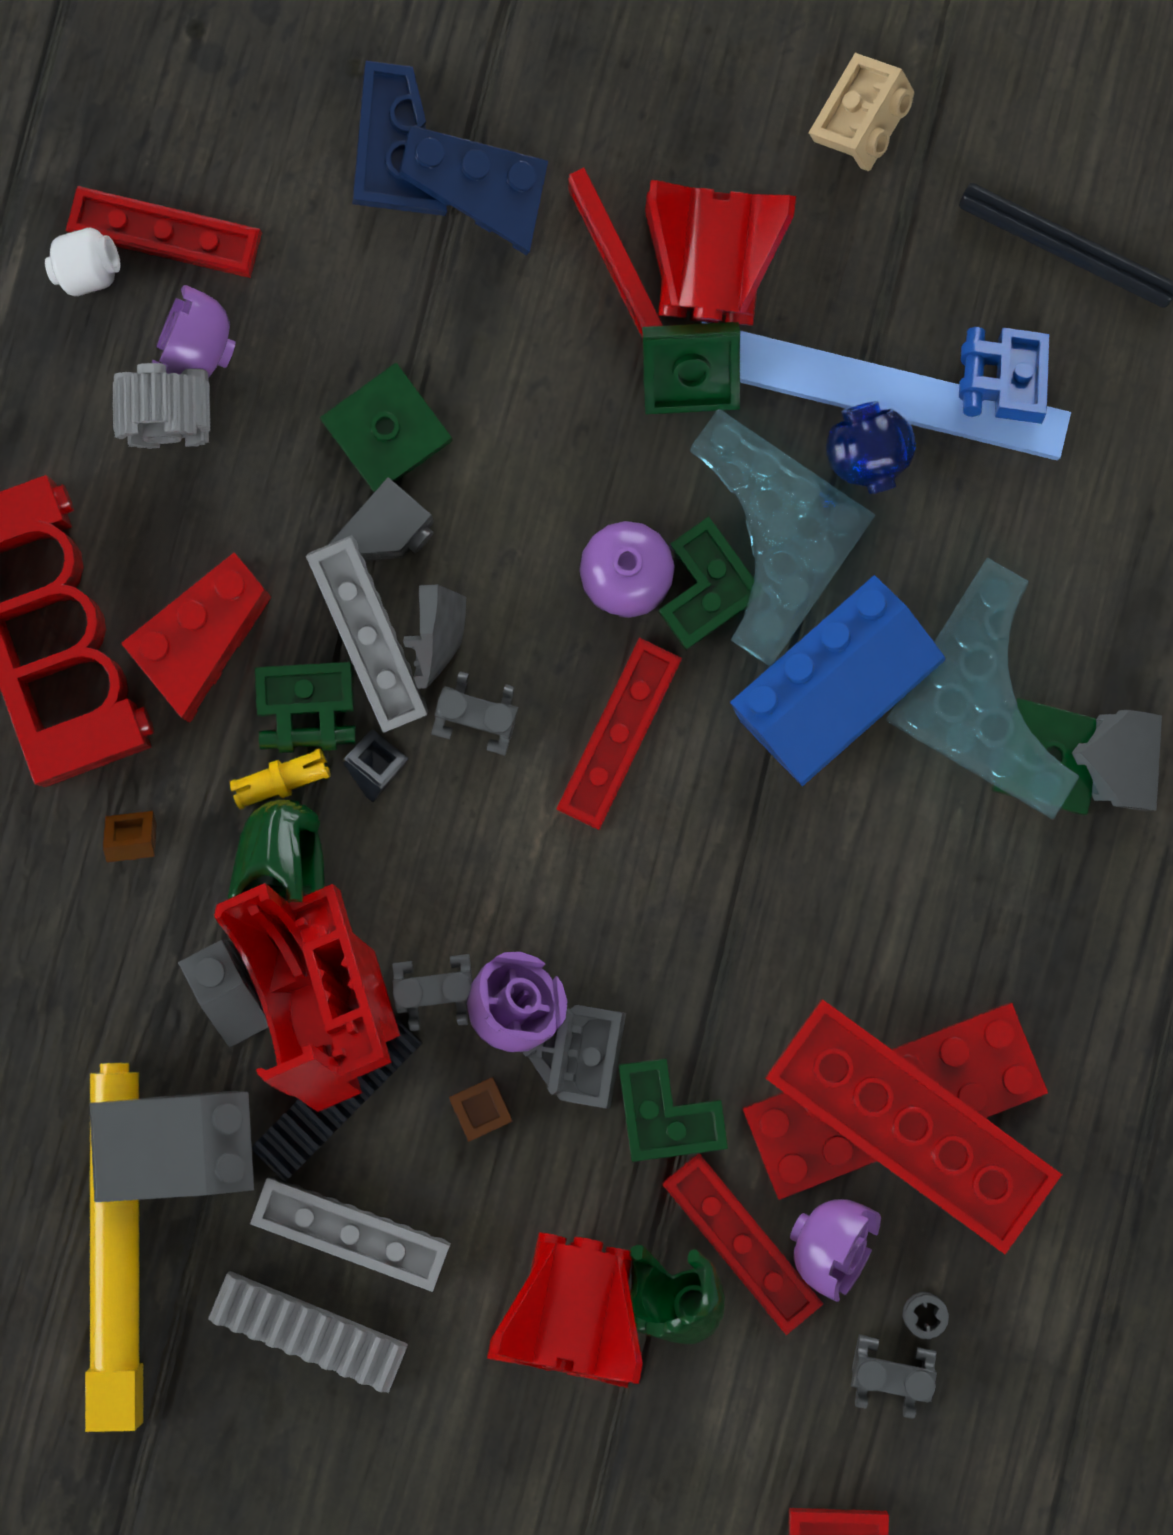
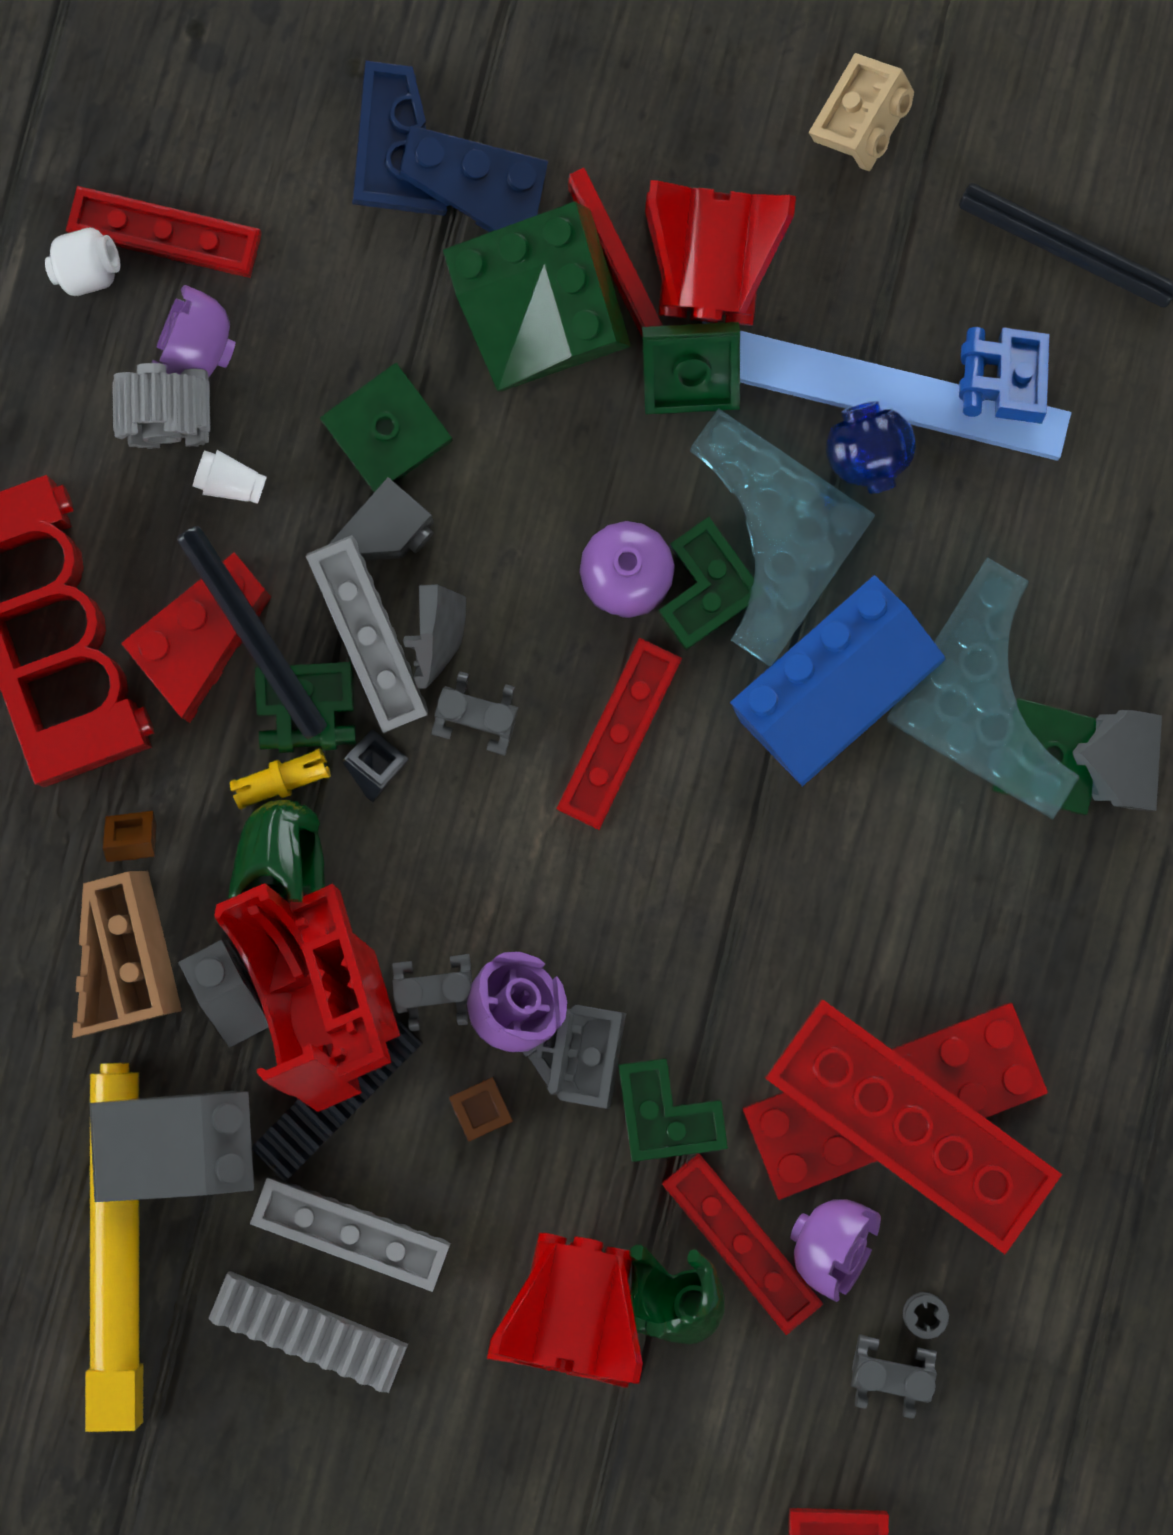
(123, 957): none -> medium nougat wedge
(227, 478): none -> white cone
(251, 632): none -> black axle
(538, 295): none -> dark green slope

